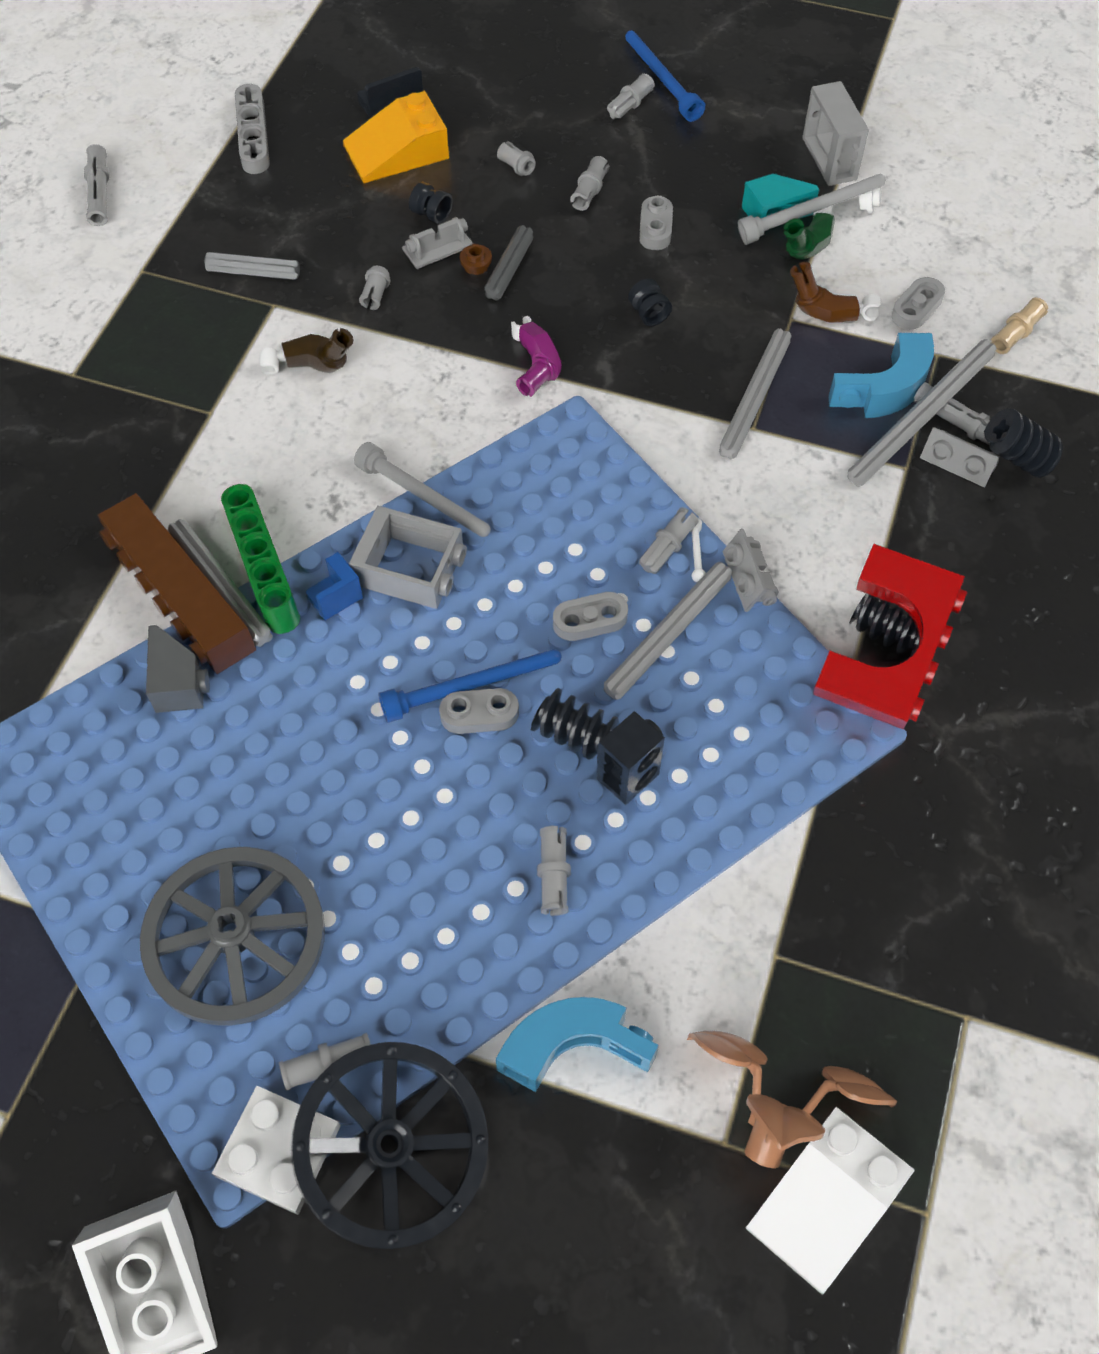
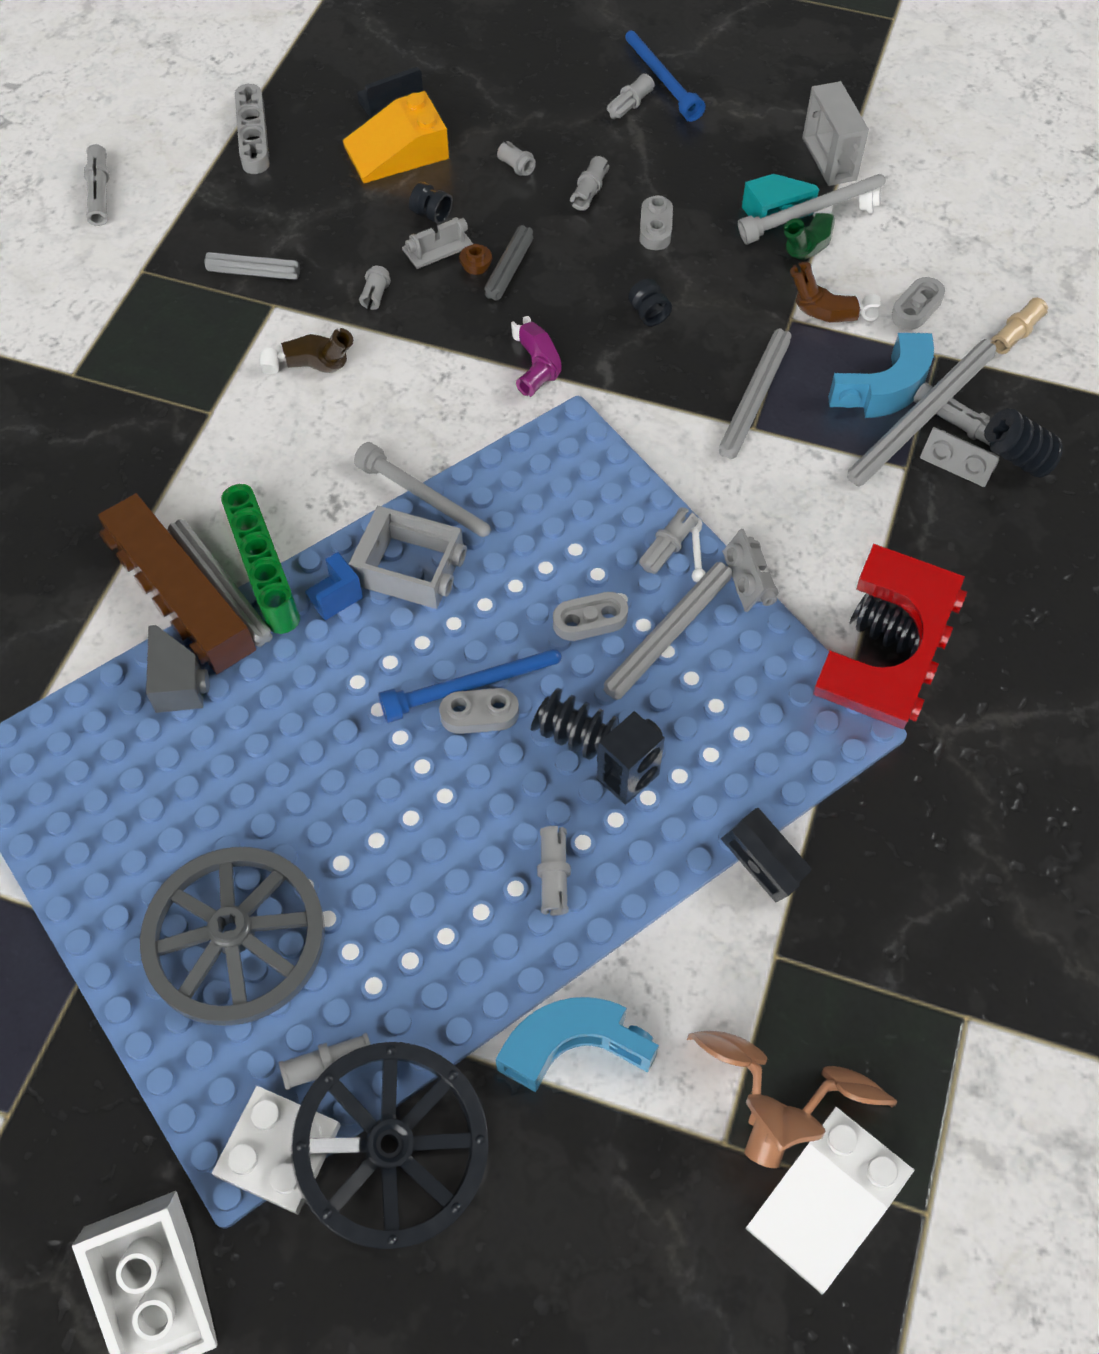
(767, 855): none -> black panel

